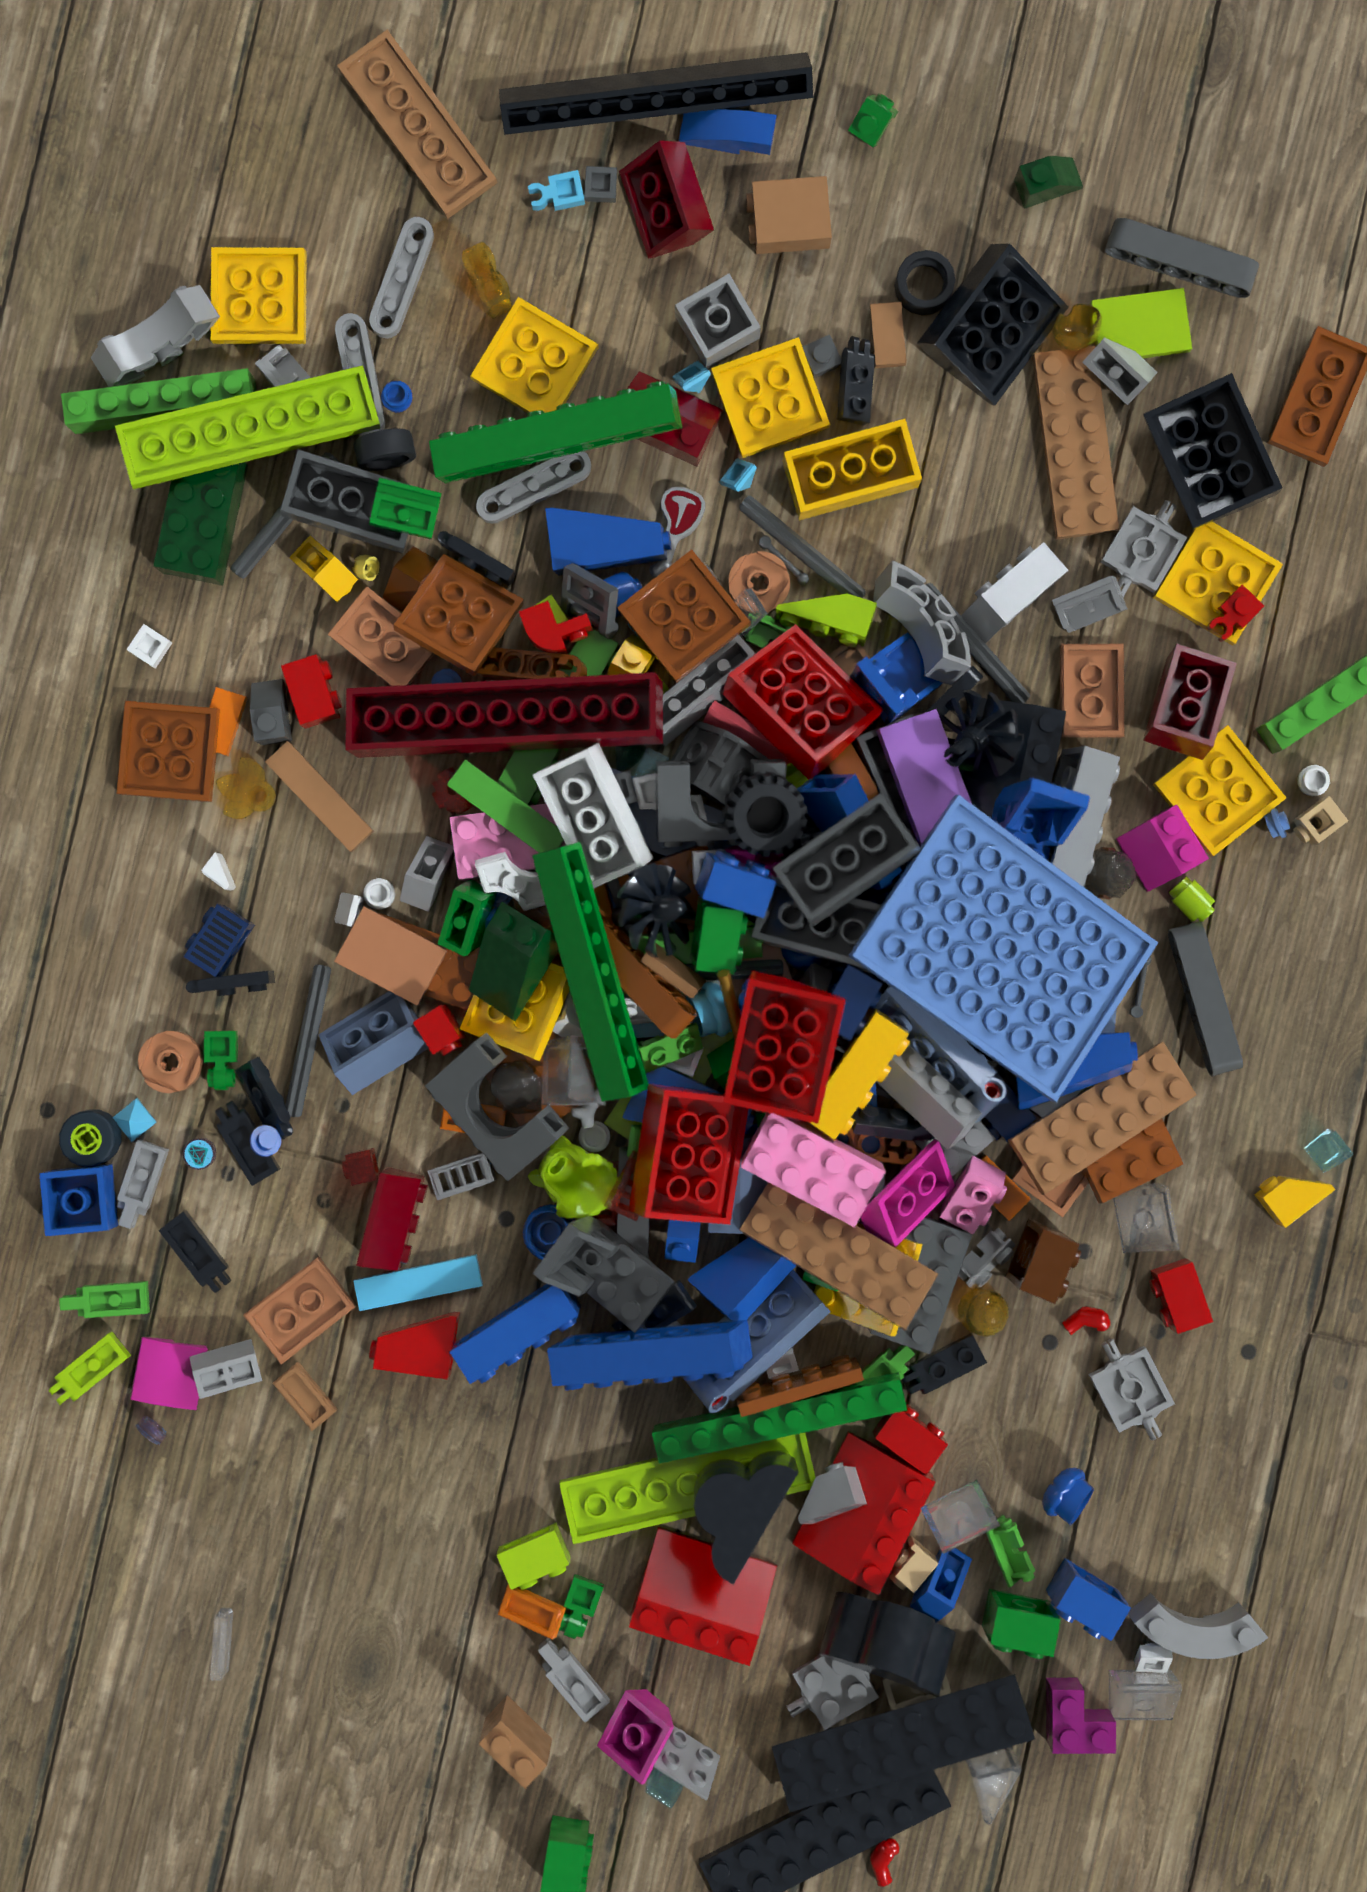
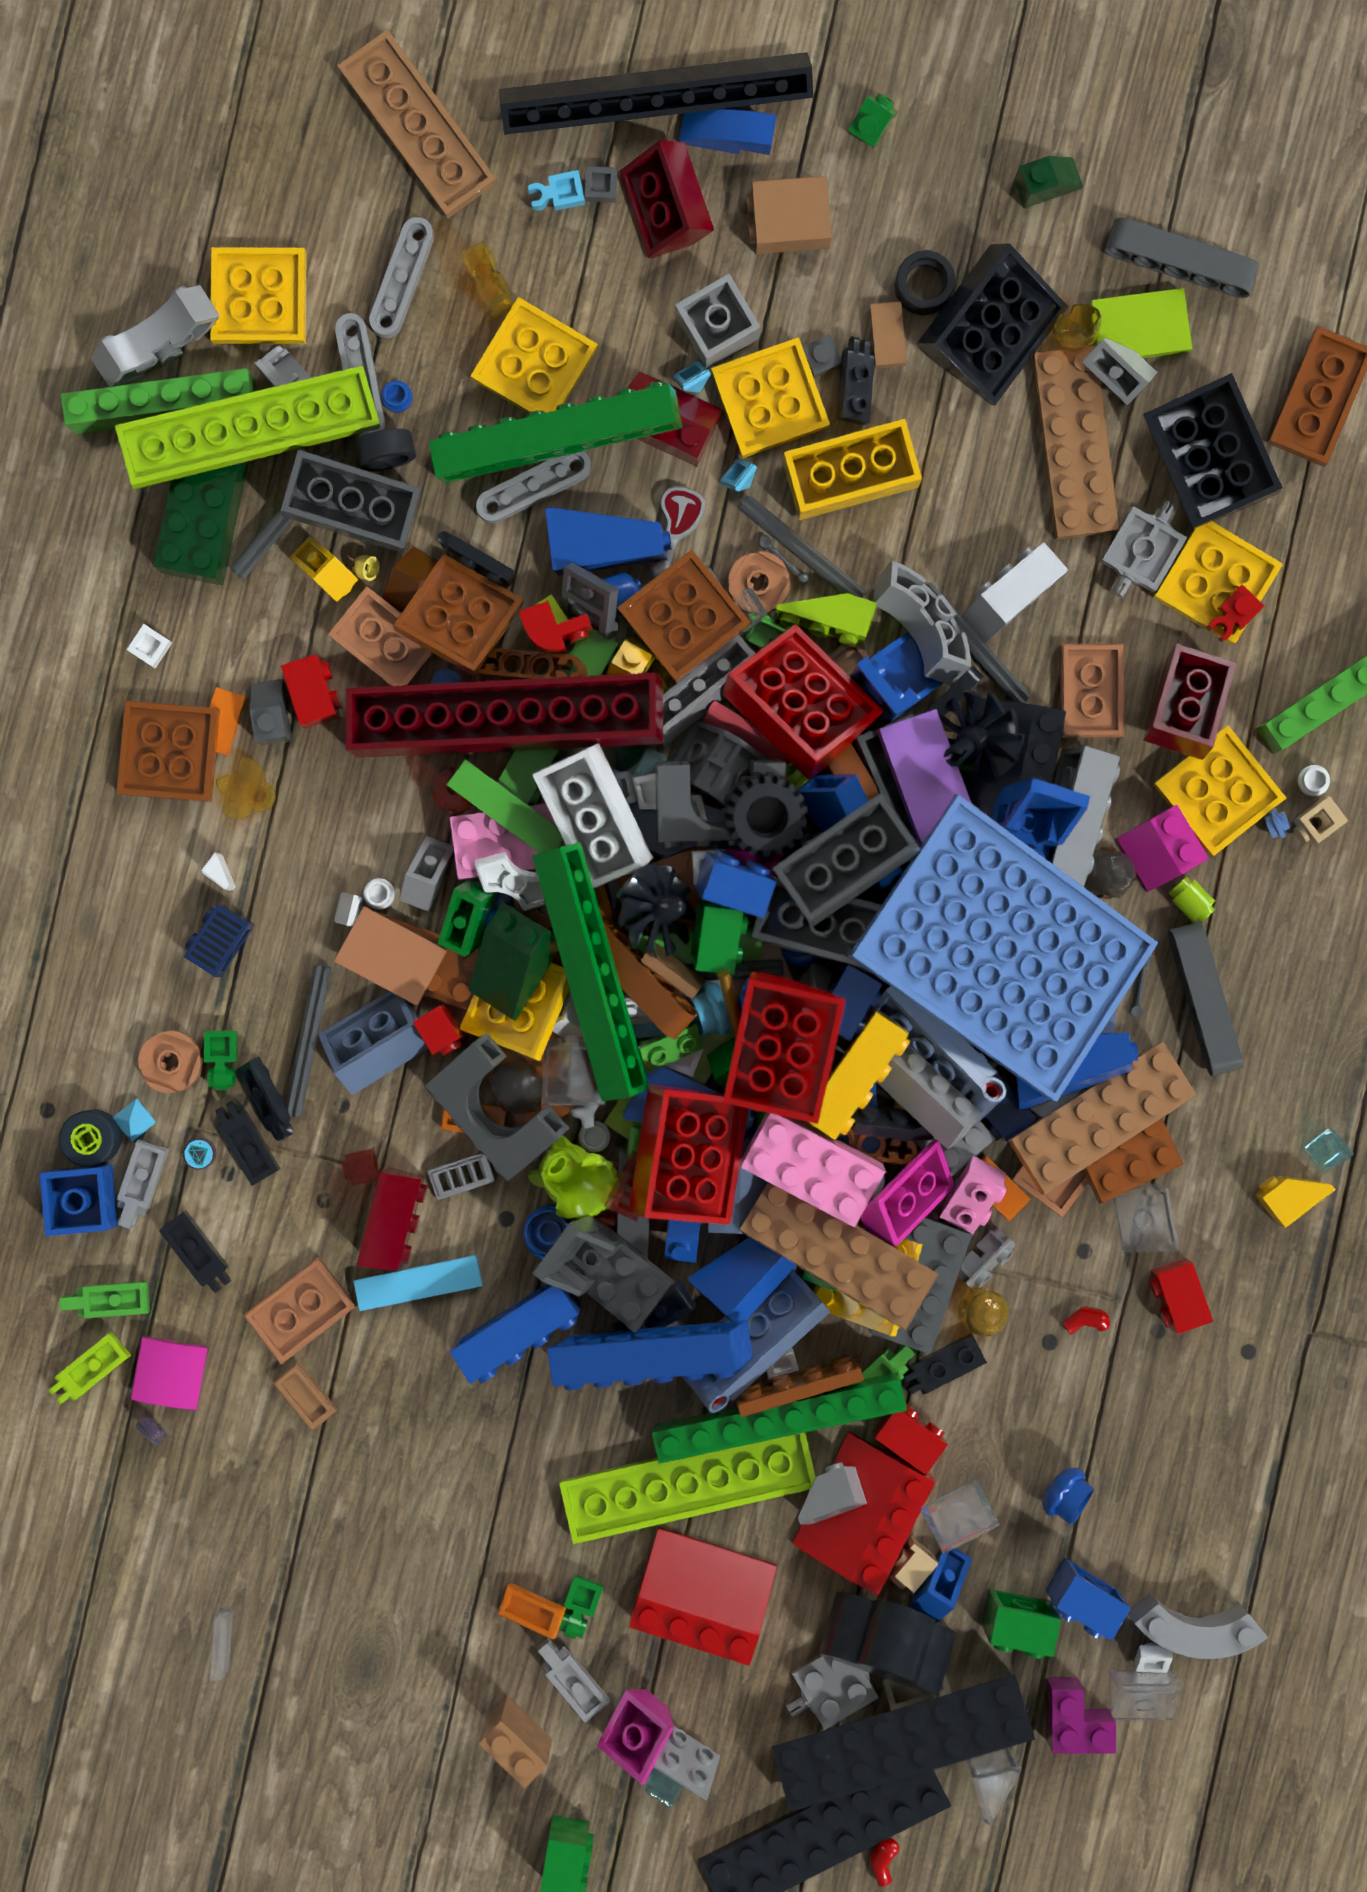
(225, 1368): light grey hinge -> none
(226, 984): black hinge -> none
(265, 1141): plate -> none
(319, 796): medium nougat tile -> none
(405, 508): green plate -> none
(418, 1347): red slope -> none
(534, 1557): lime brick -> none
(738, 1504): black brick -> none
(1005, 1544): bright green hinge -> none
(1043, 1261): reddish brown brick -> none
(1090, 604): light grey hinge -> none
(1131, 1389): light grey plate -> none

